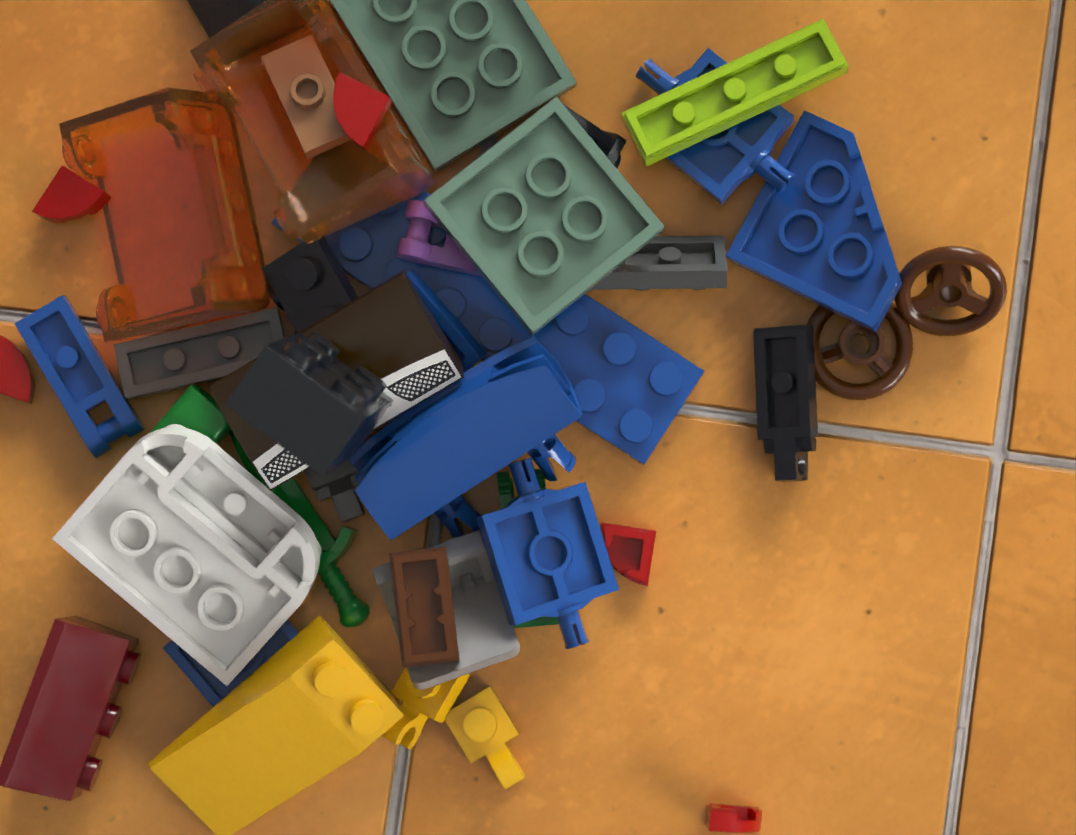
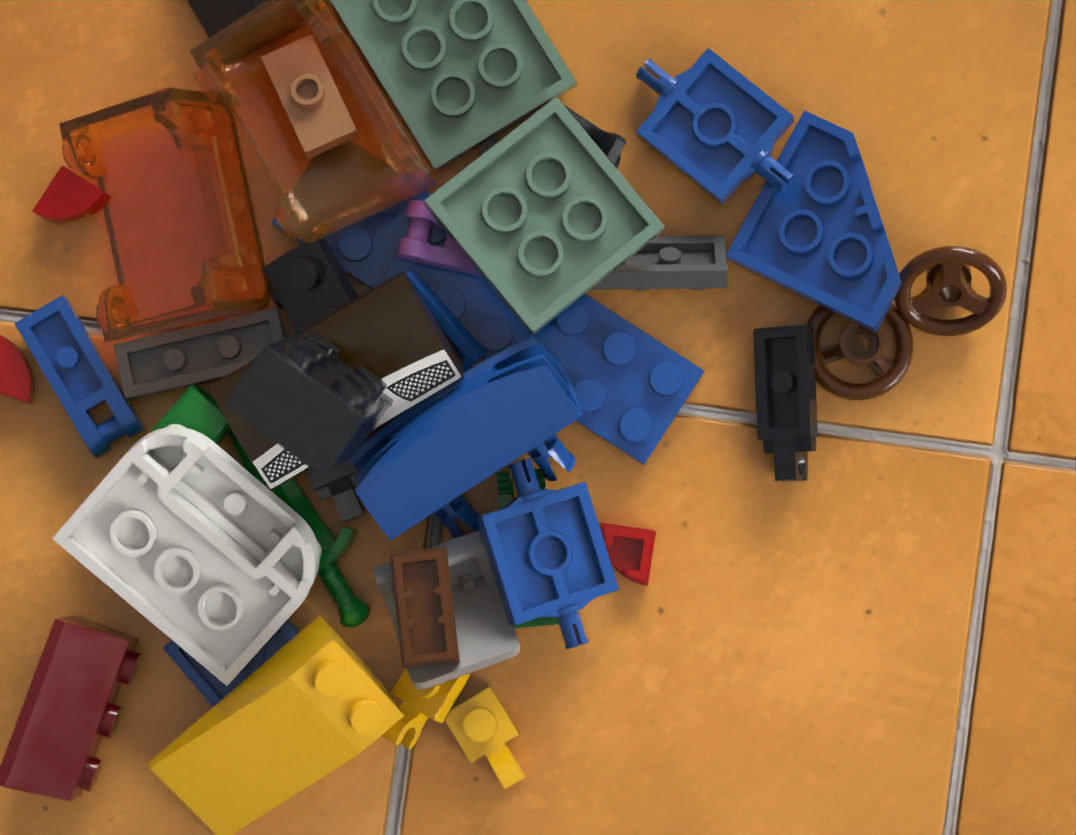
(359, 109): red tile -> none
(733, 818): red tile -> none
(734, 92): lime tile -> none

